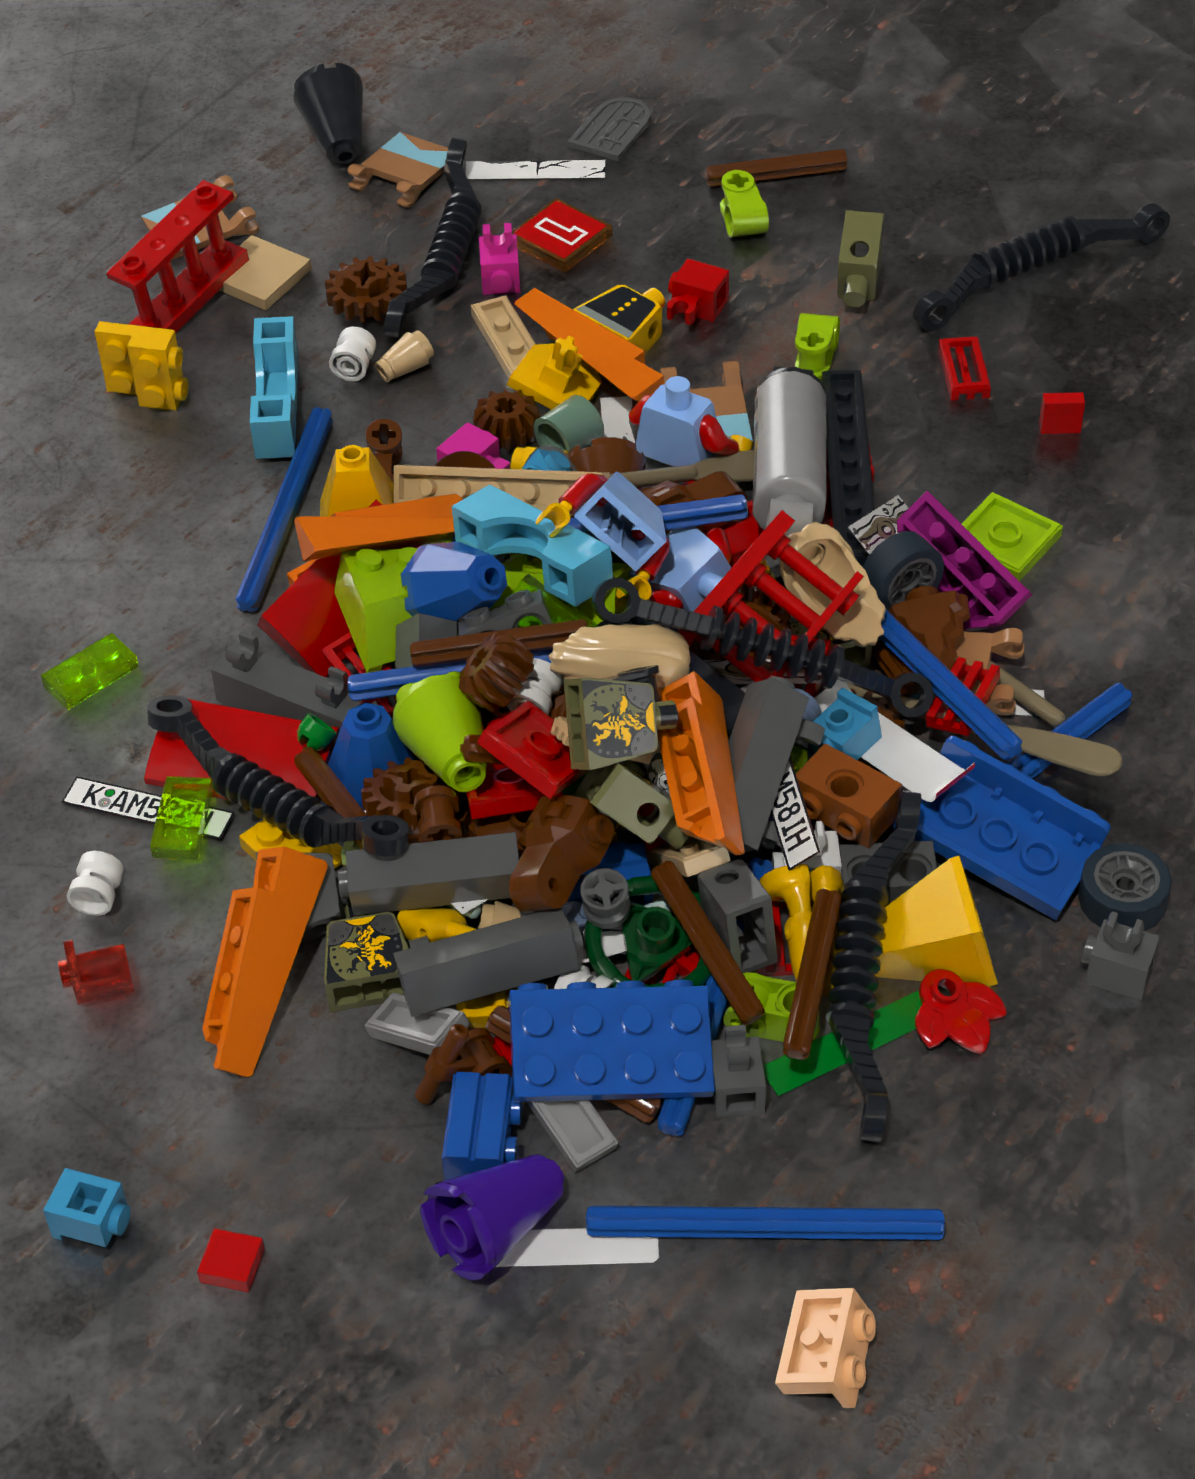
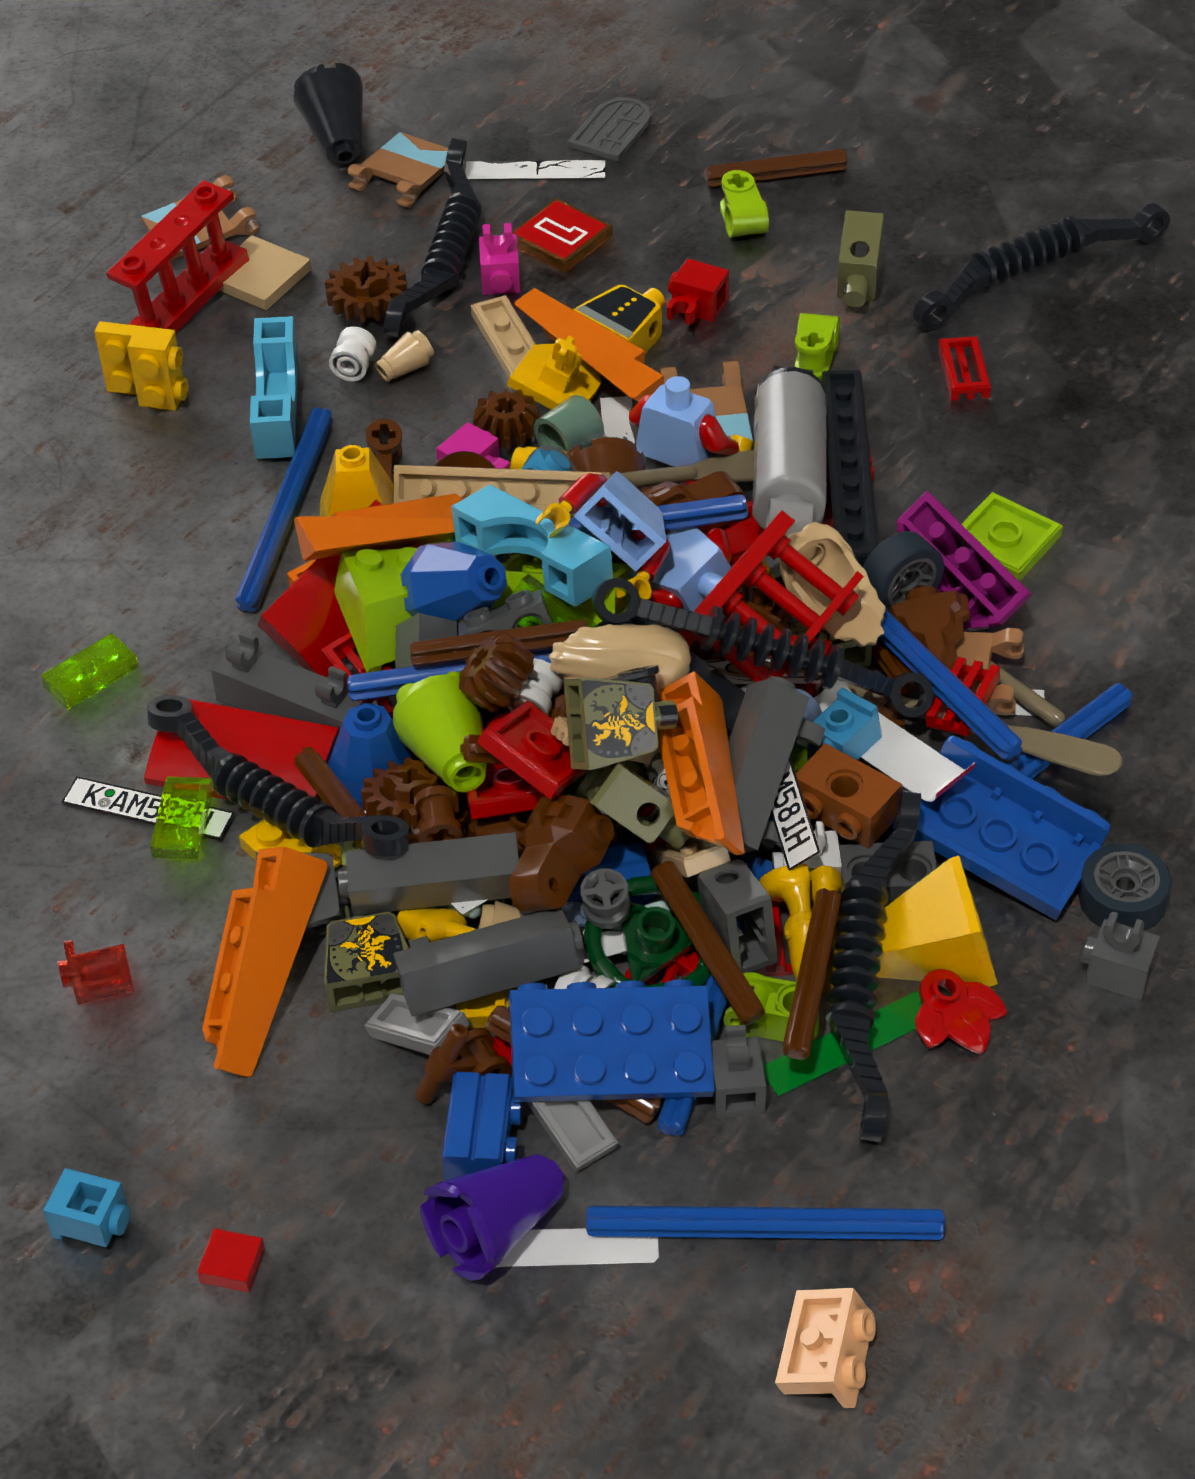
(95, 885): white wheel -> none
(315, 733): green hinge -> none
(878, 524): sticker -> none
(1061, 413): red tile -> none

